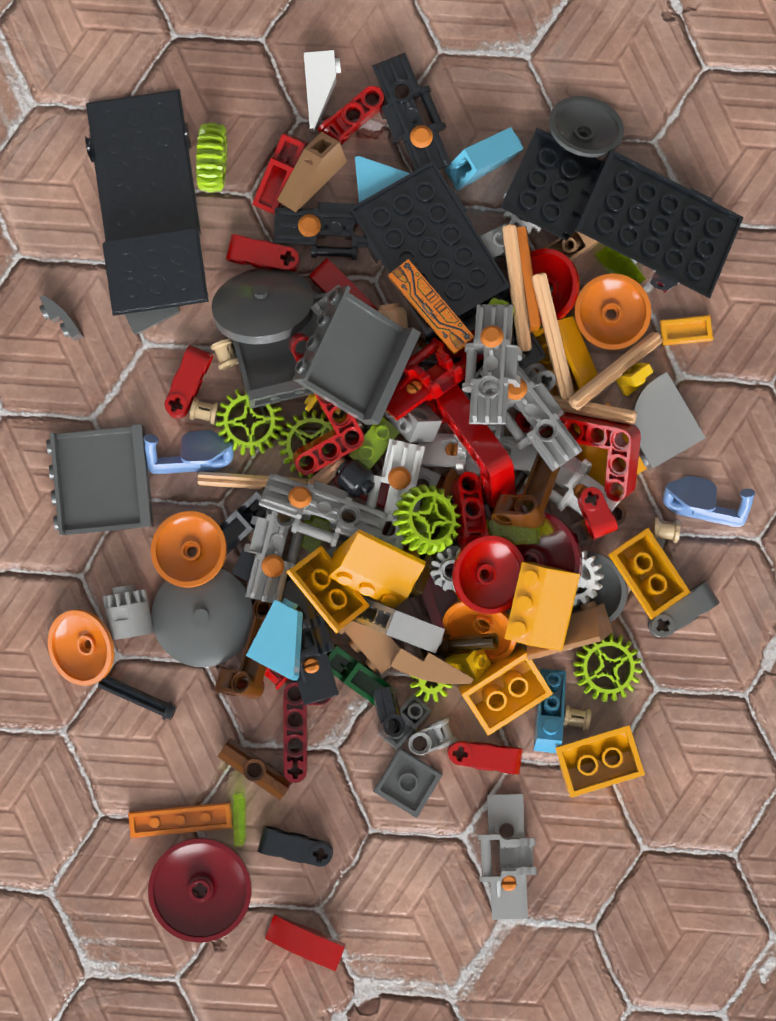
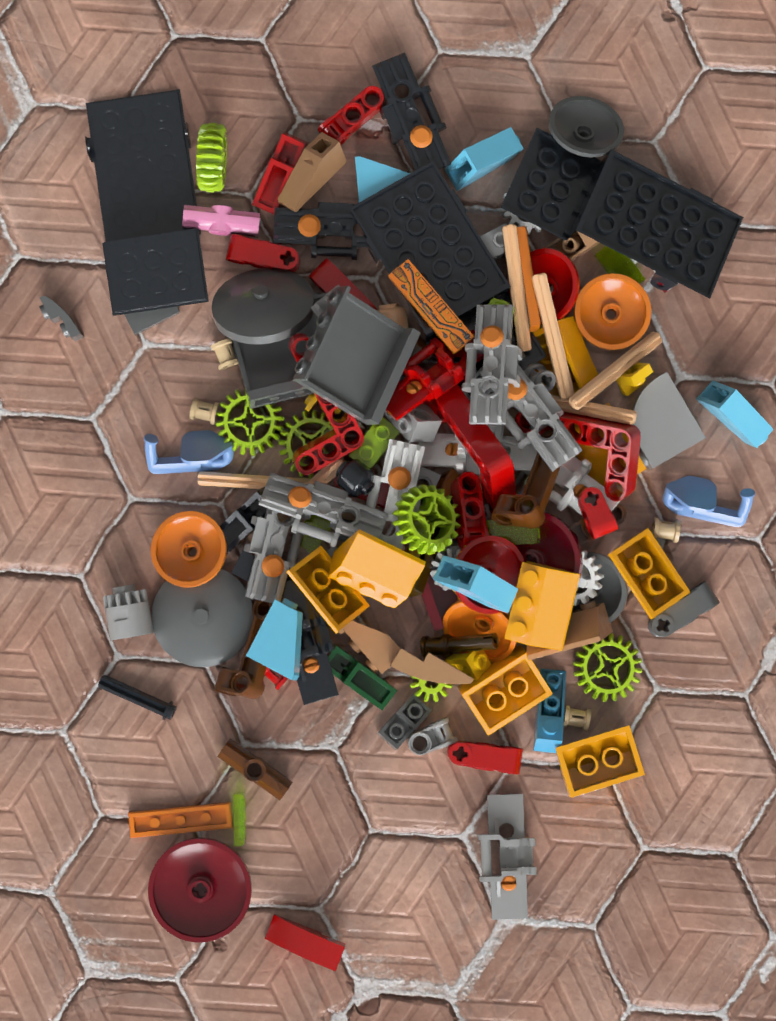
(71, 647): orange dish -> none
(100, 480): dark grey panel -> none
(187, 380): red piece -> none
(221, 220): none -> bright pink piece
(293, 846): black piece -> none
(300, 731): dark red beam -> none
(320, 81): white slope -> none
(388, 708): black piece -> none
(401, 626): light grey brick -> none
(408, 782): dark grey tile -> none
(476, 583): none -> medium azure slope
(686, 330): light orange tile -> none
(735, 413): none -> medium azure slope

